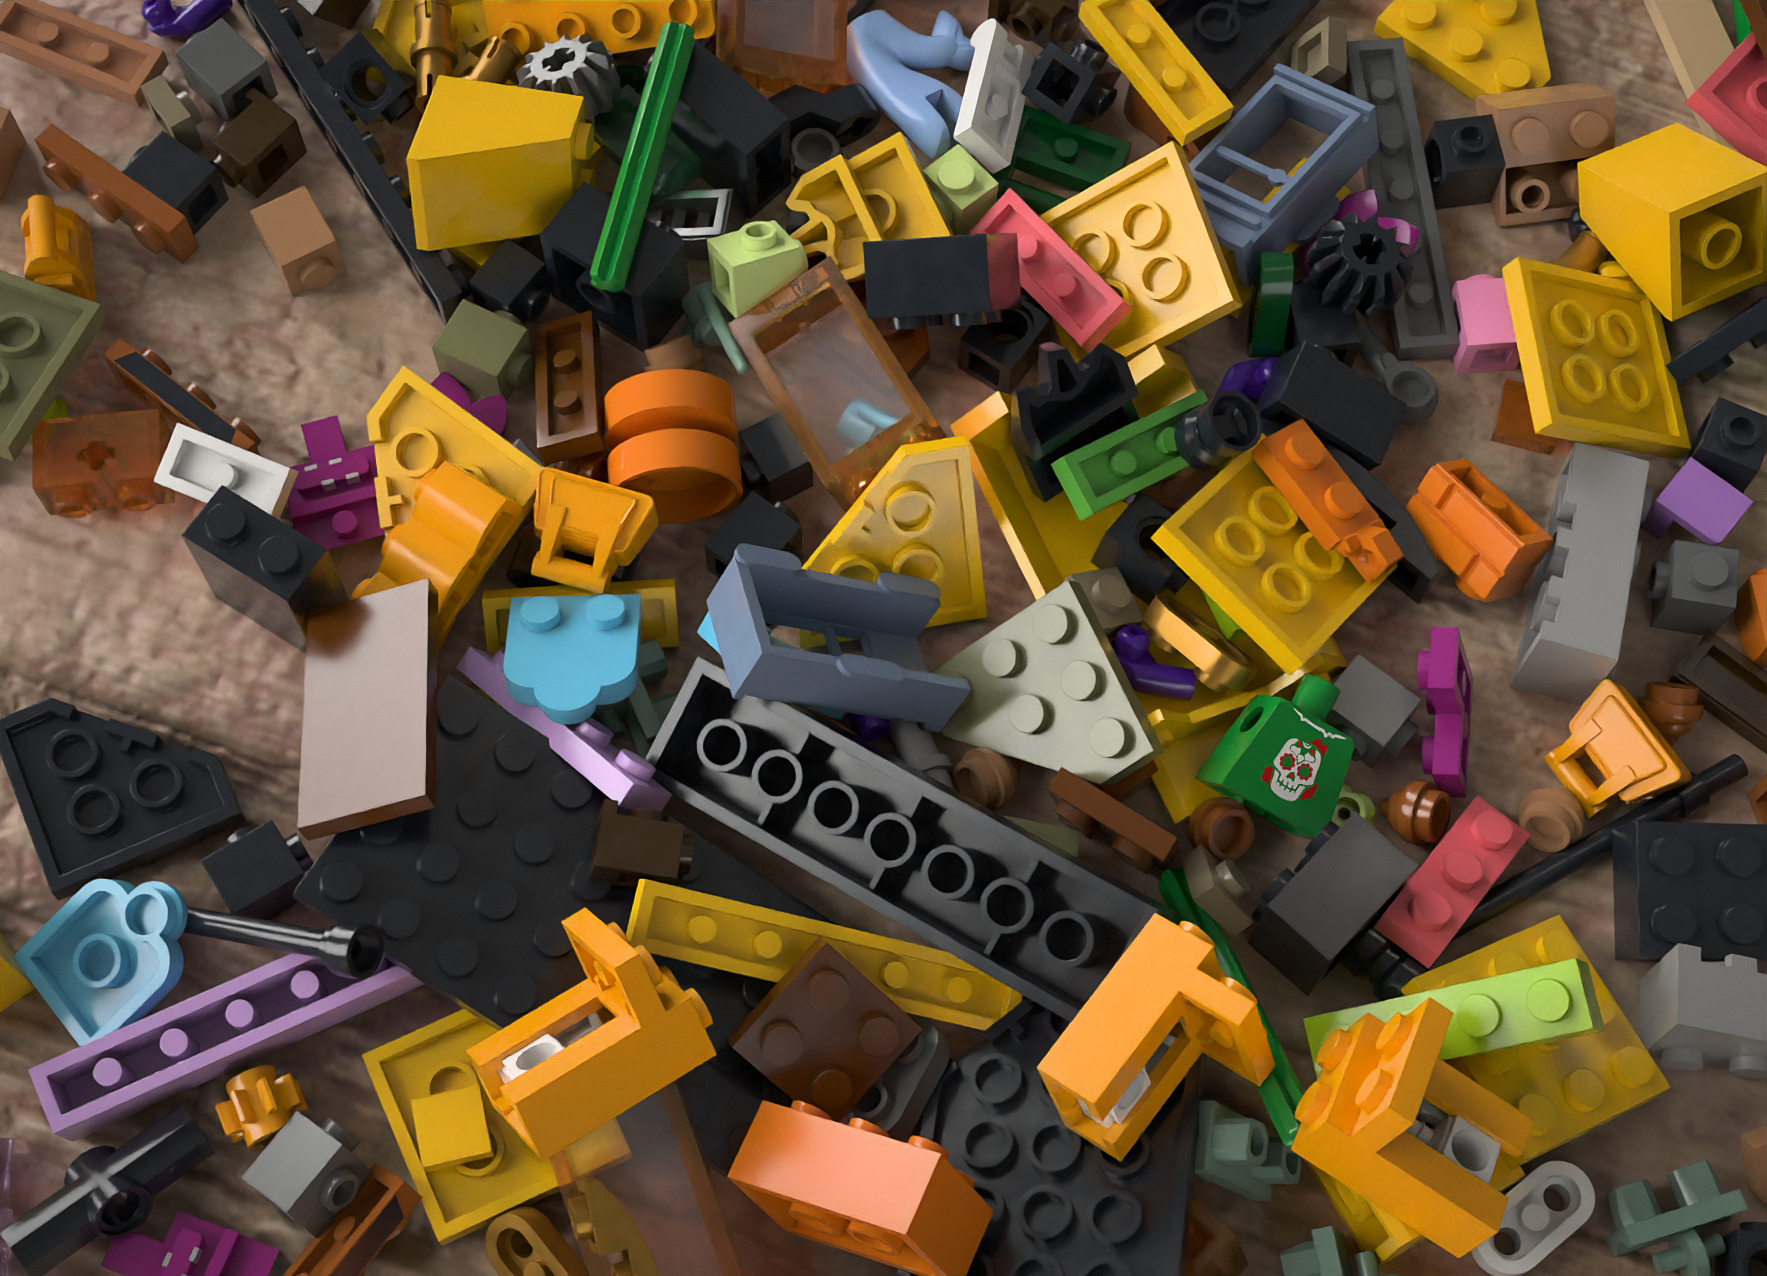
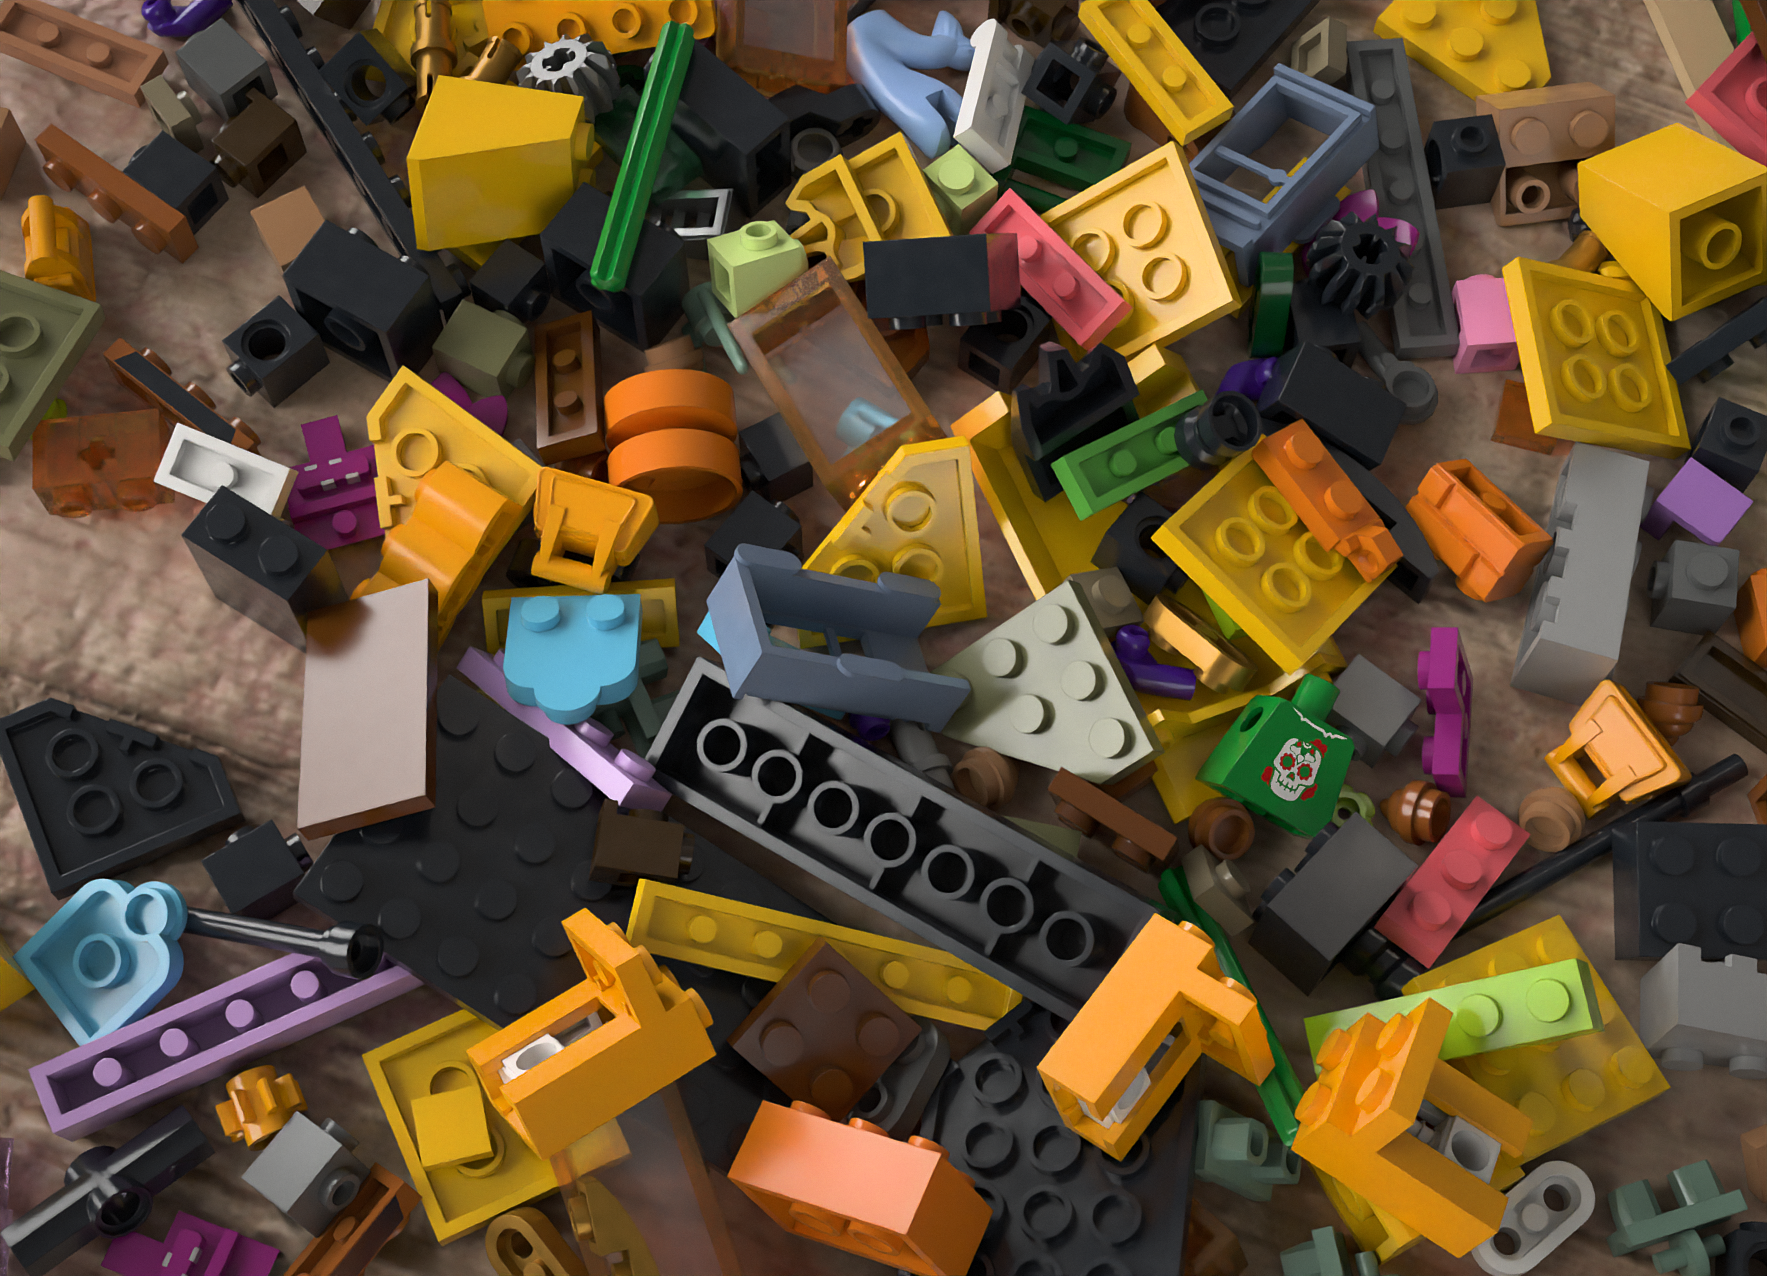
(270, 330): none -> black brick
(365, 301): none -> black brick

